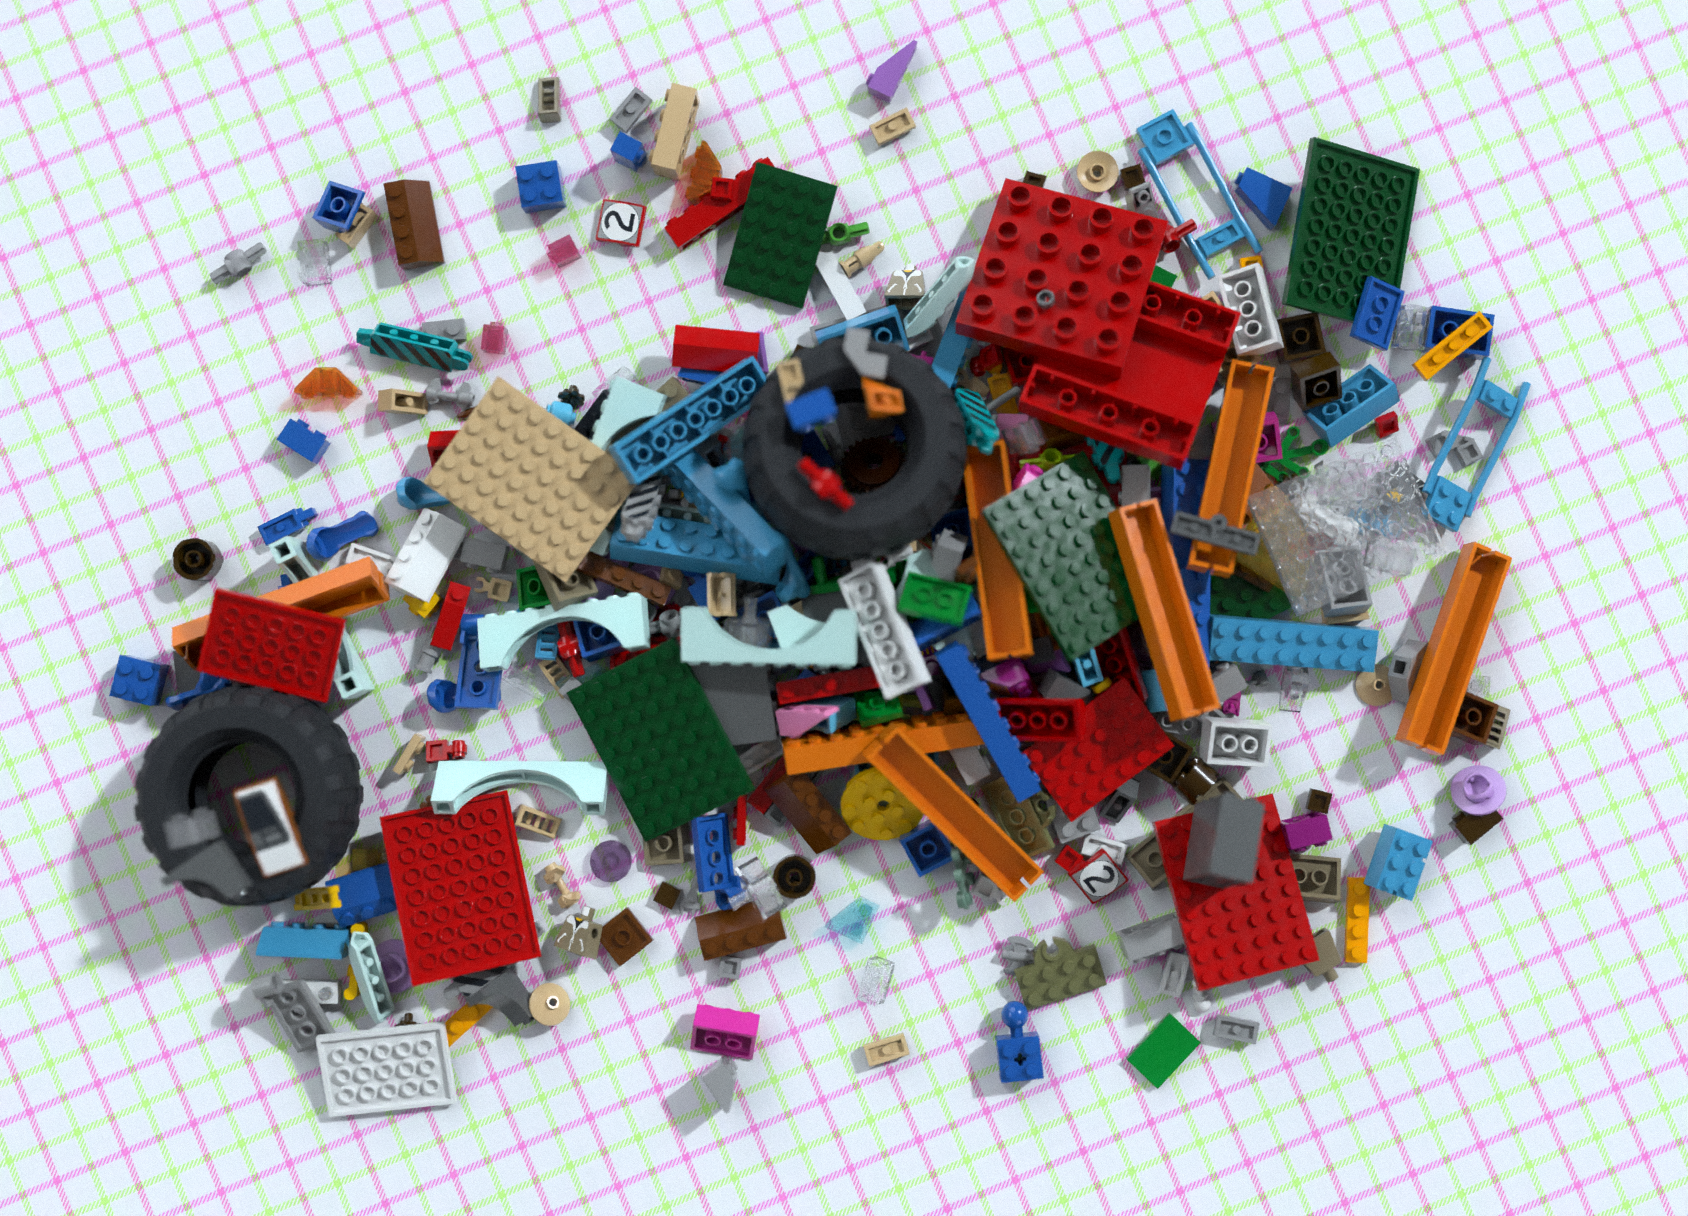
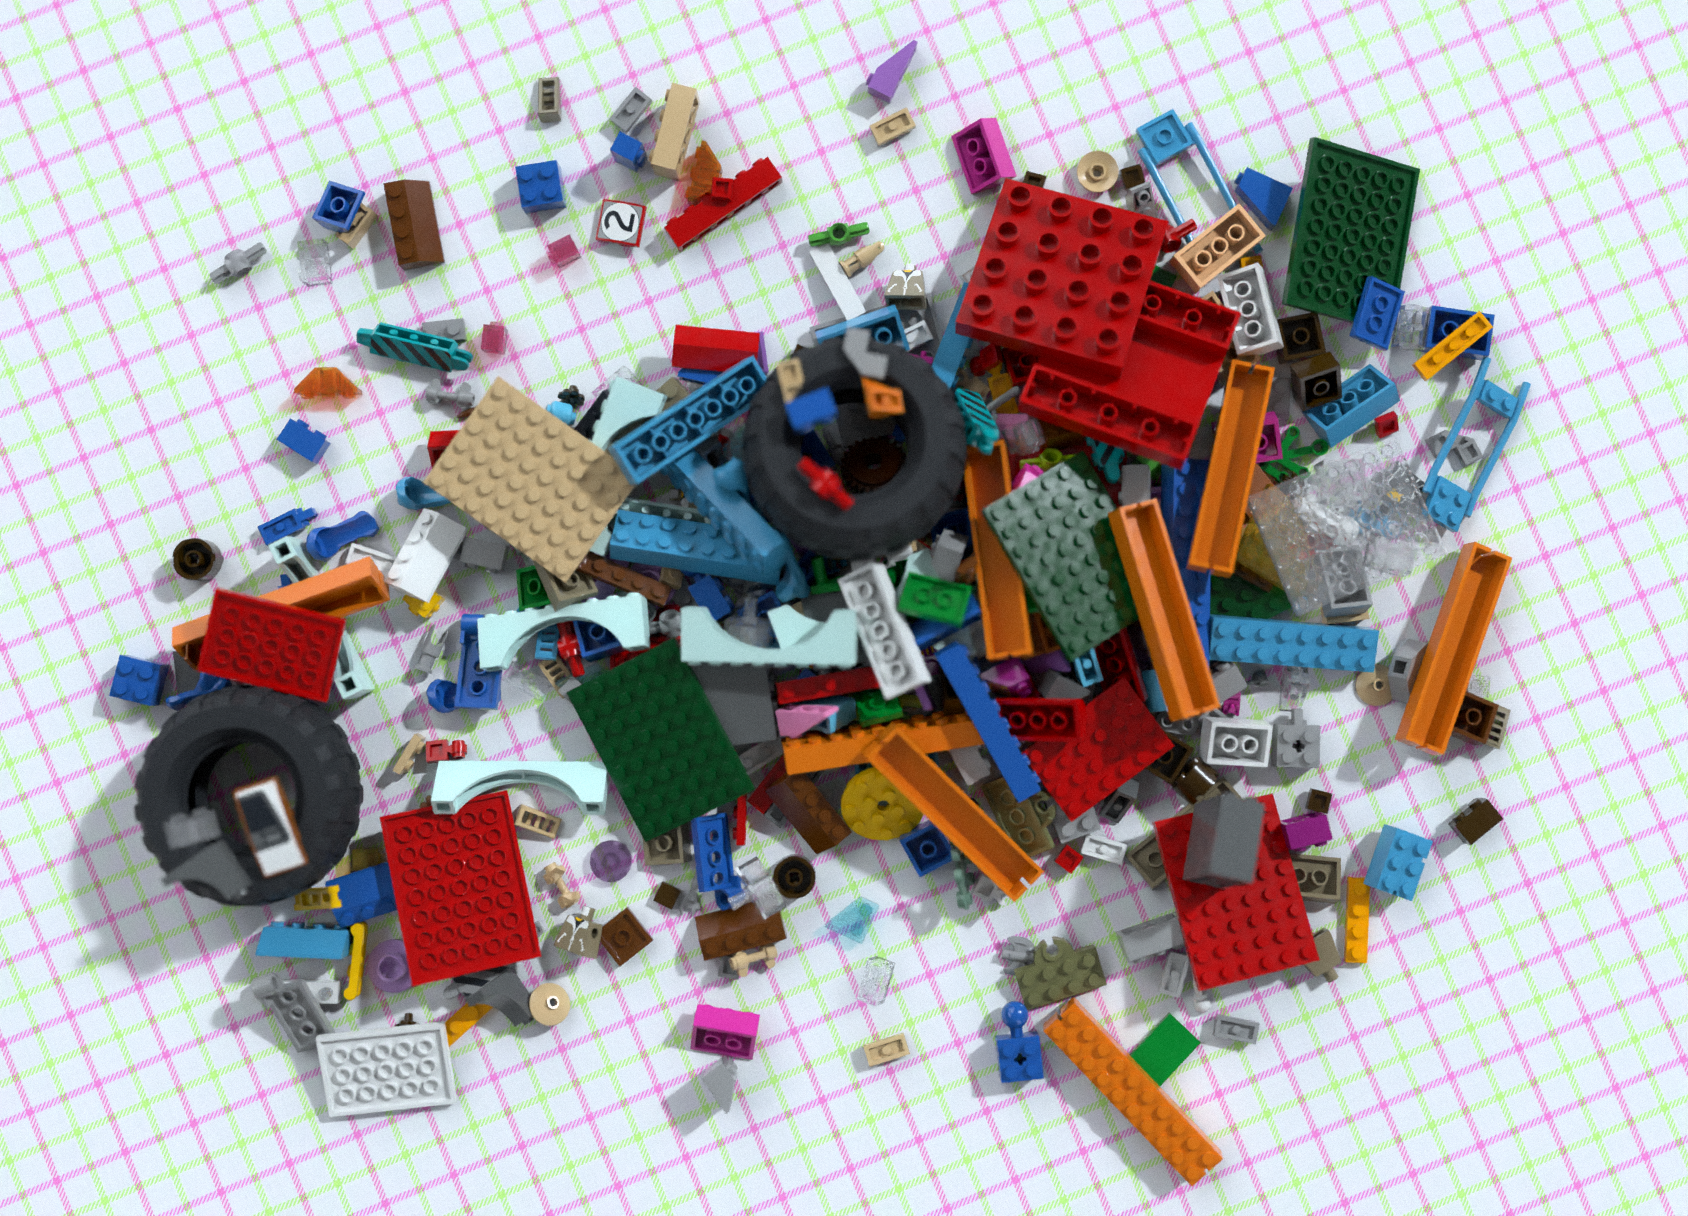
(370, 977): light aqua brick -> none
(402, 402): tan slope -> none
(450, 616): red slope -> none
(497, 589): tan plate -> none
(642, 507): light grey hinge -> none
(721, 594): tan hinge -> none
(741, 960): none -> tan piece
(780, 235): dark green plate -> none
(936, 299): light aqua brick -> none
(983, 155): none -> dark pink slope
(1042, 297): dark grey hinge -> none
(1042, 650): black piece -> none
(1098, 876): slope -> none
(1102, 685): yellow tile -> none
(1132, 1091): none -> orange piece
(1215, 533): dark grey hinge -> none
(1217, 248): none -> light nougat brick
(1305, 735): none -> light grey hinge
(1478, 790): lavender piece -> none

